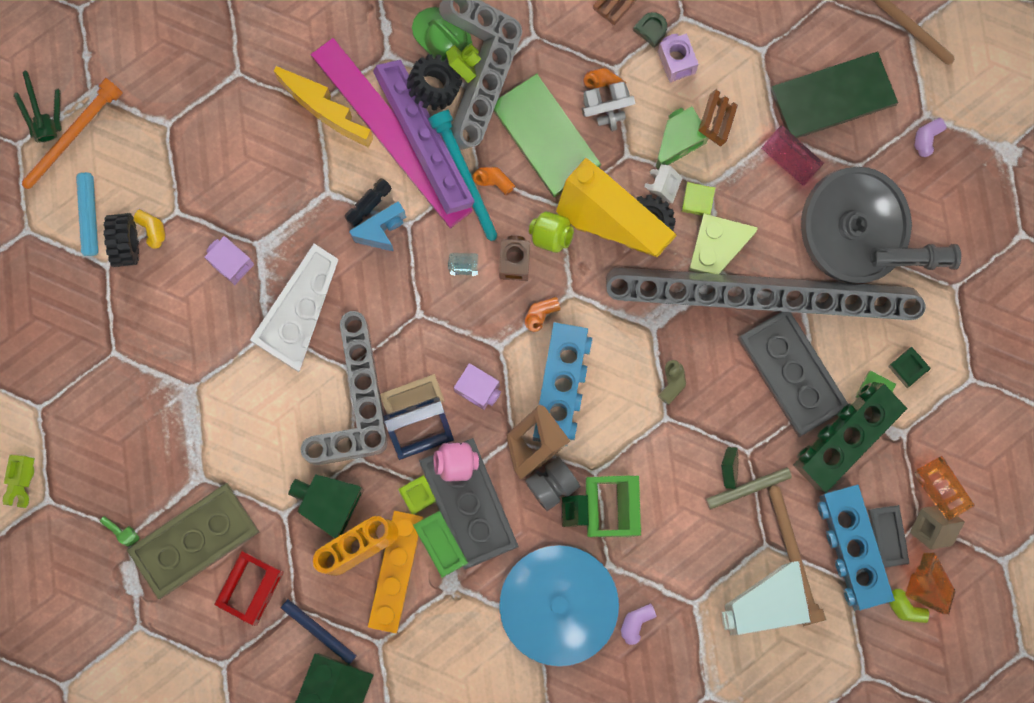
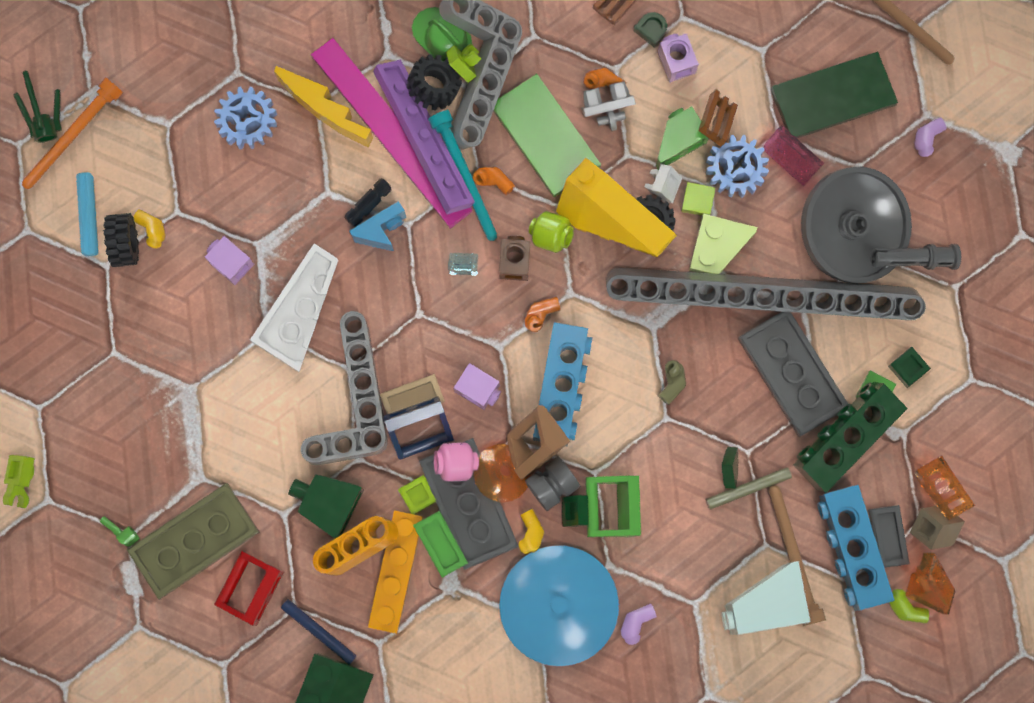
(246, 105): none -> light blue gear
(491, 480): none -> clear orange dish
(534, 533): none -> yellow arm
(745, 172): none -> light blue gear

